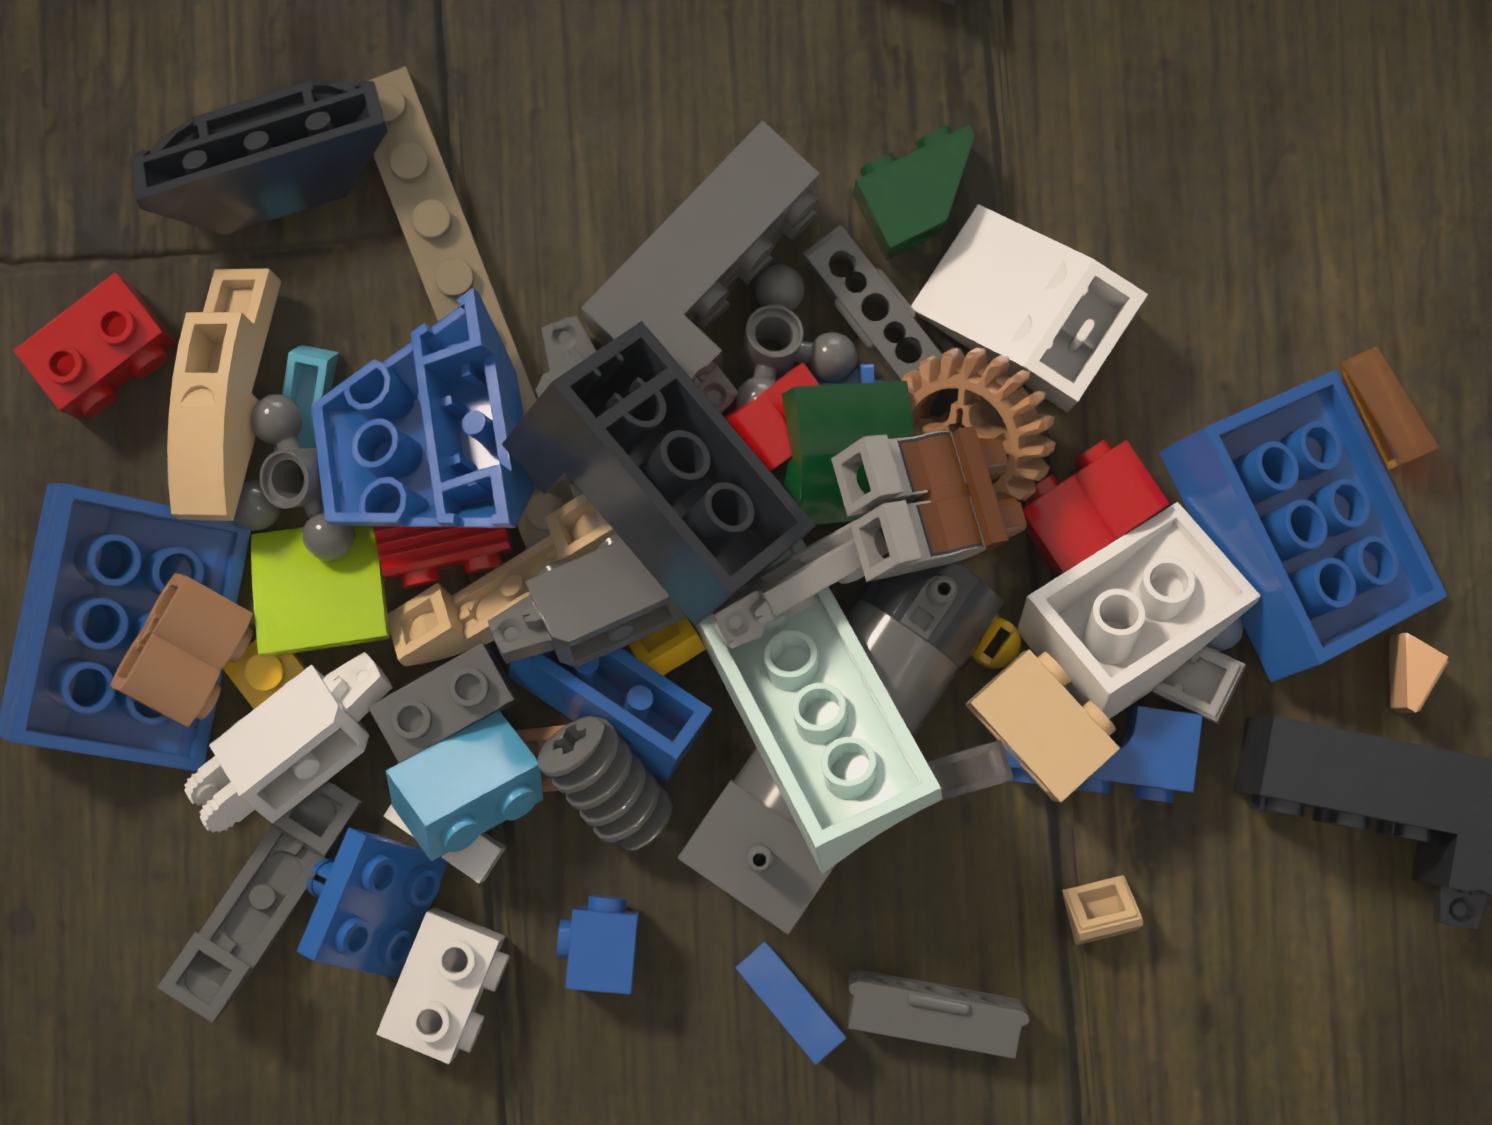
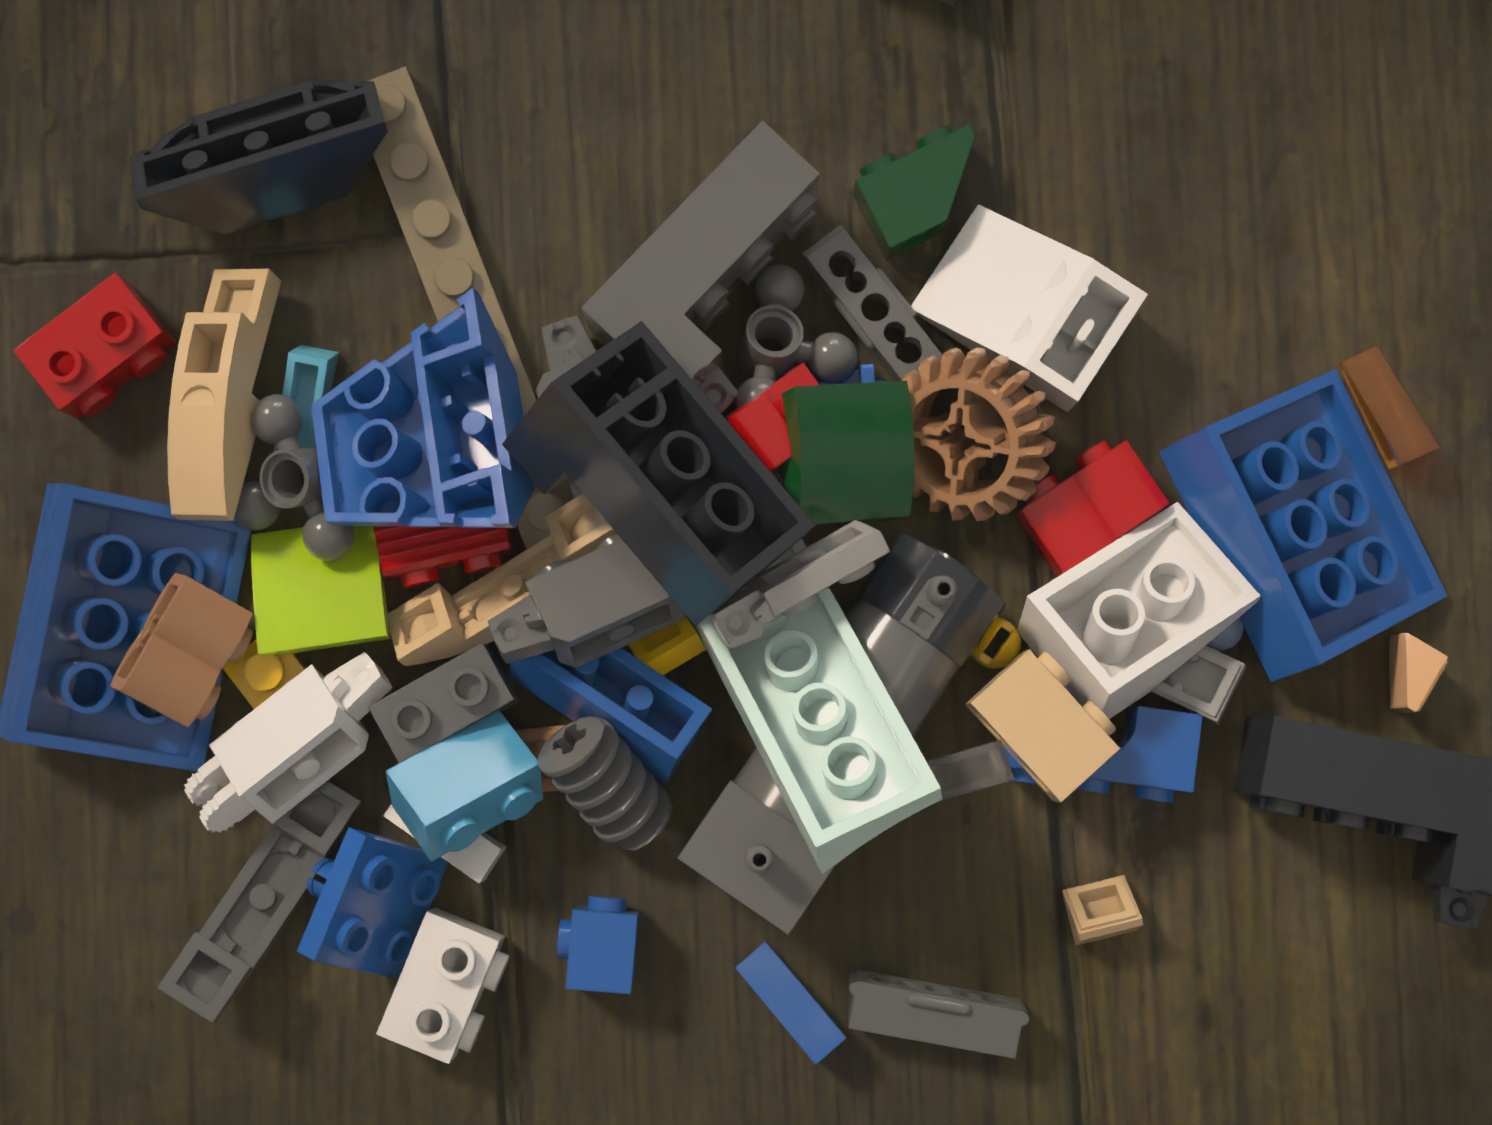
(928, 498): hips -> none

